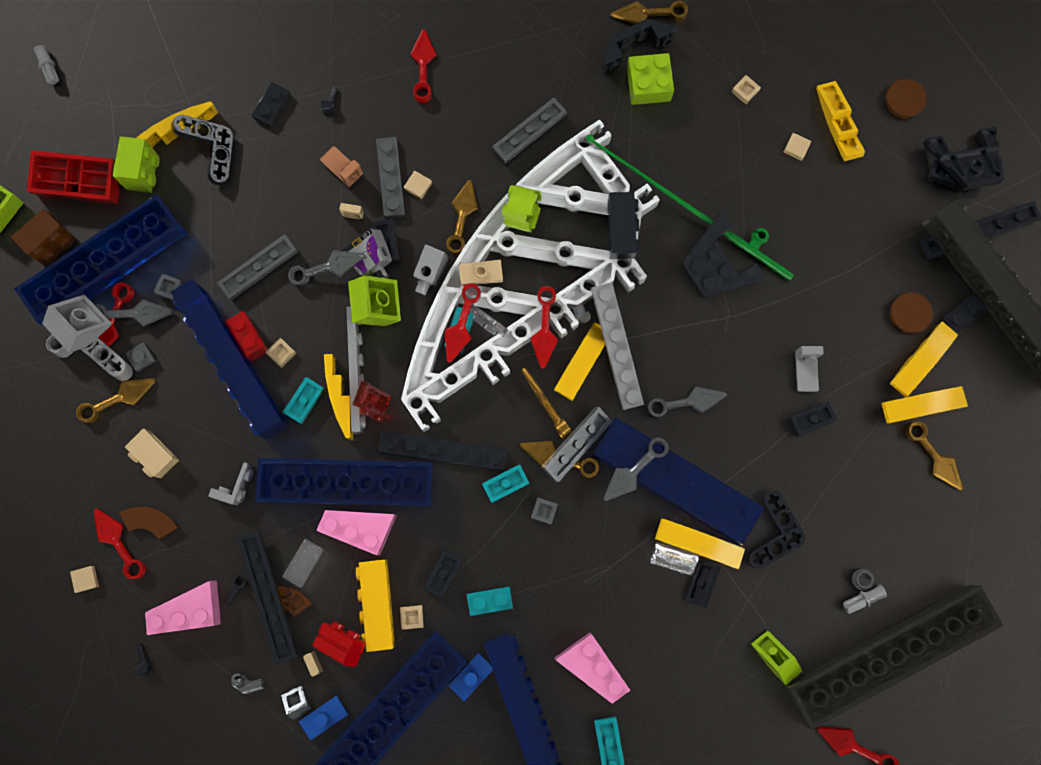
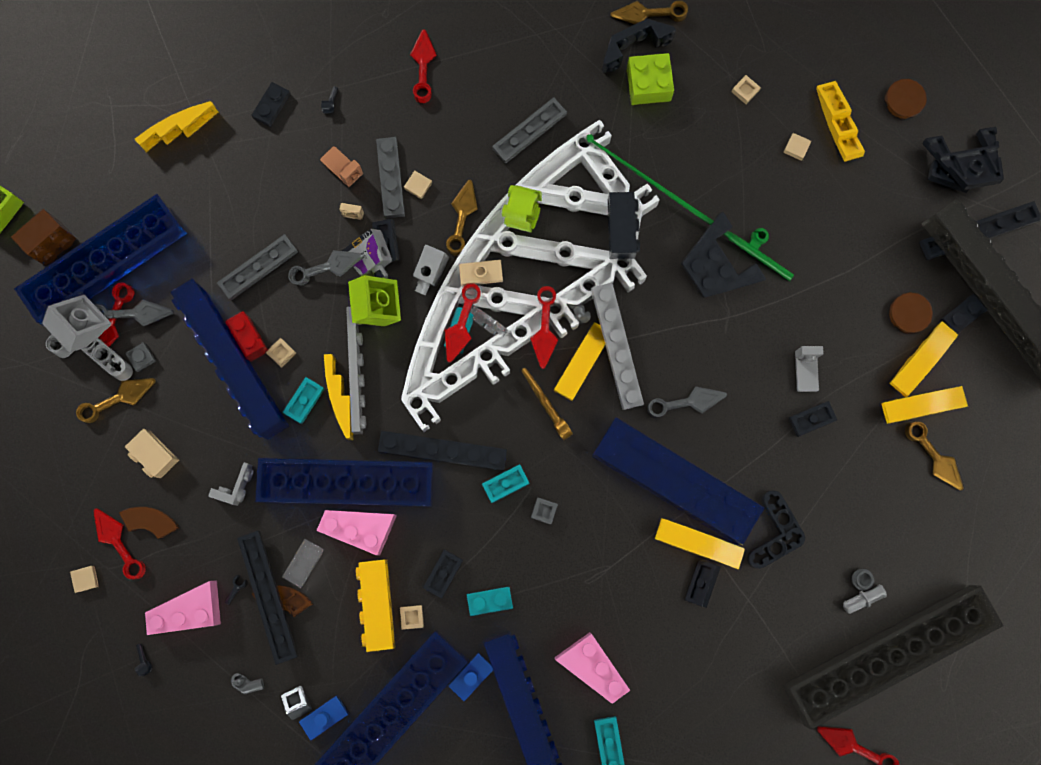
(46, 64): light grey axle -> none
(57, 174): red brick -> none
(135, 165): lime brick -> none
(166, 285): dark grey plate -> none
(212, 138): black beam -> none
(313, 663): tan tile -> none
(339, 644): red brick -> none
(372, 402): clear red bracket -> none
(543, 450): pearl gold piece -> none
(576, 444): dark grey plate -> none
(625, 479): dark grey piece -> none
(674, 558): clear plate -> none
(777, 657): lime slope -> none

